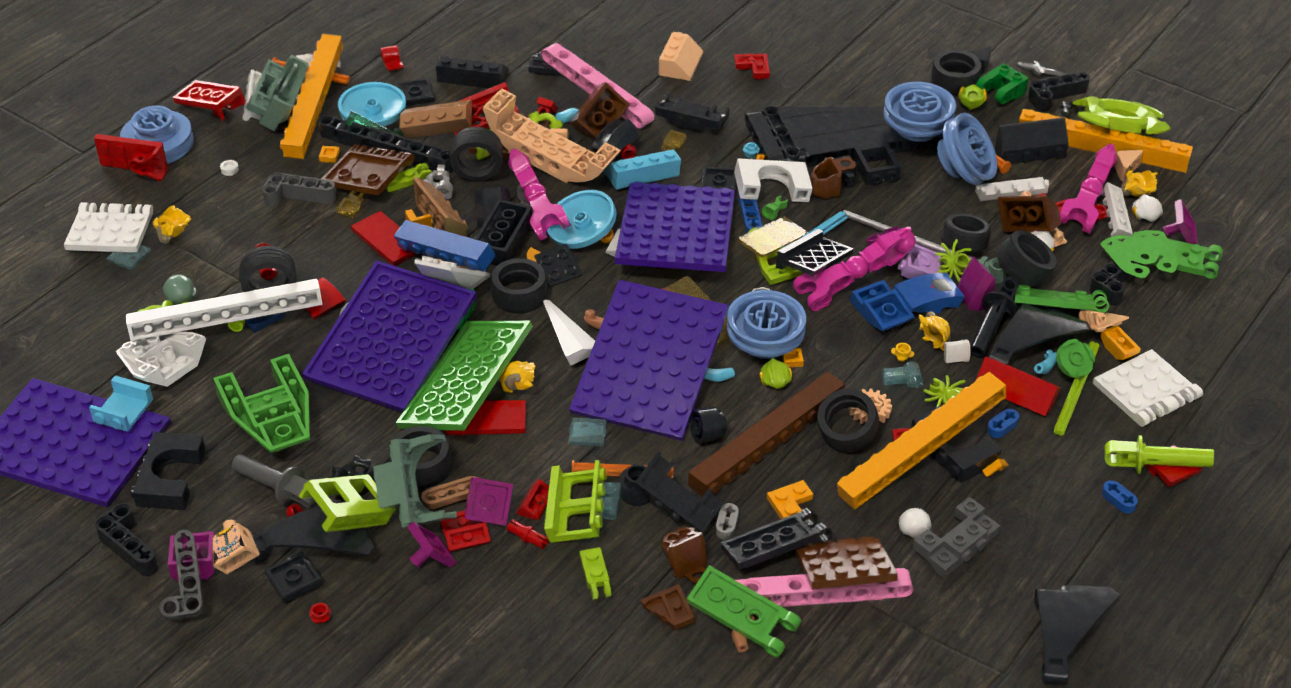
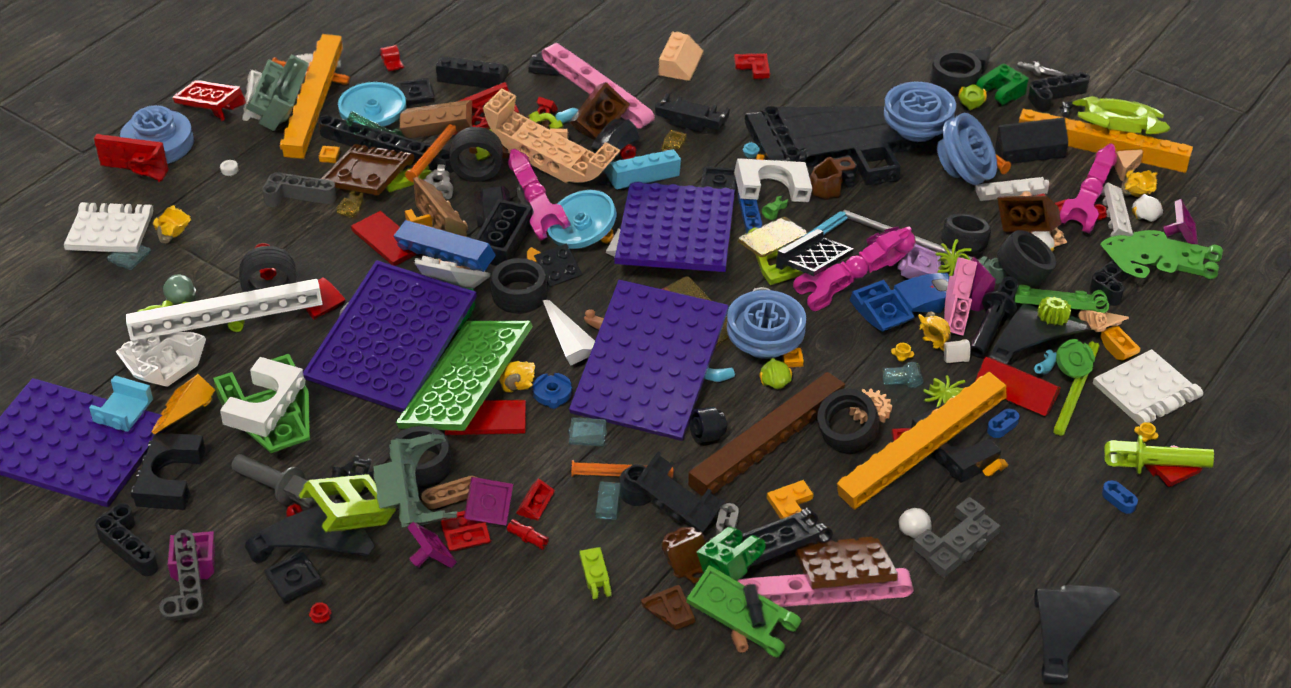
(185, 401): none -> light orange wedge
(233, 547): light nougat torso -> none
(258, 323): dark blue tile -> none
(263, 416): none -> white arch
(432, 151): none -> orange axle
(552, 398): none -> blue plate
(561, 506): lime window -> none
(730, 556): none -> green brick
(754, 606): none -> black axle
(957, 295): none -> bright pink slope
(1054, 310): none -> lime gear
(1147, 431): none -> yellow plate

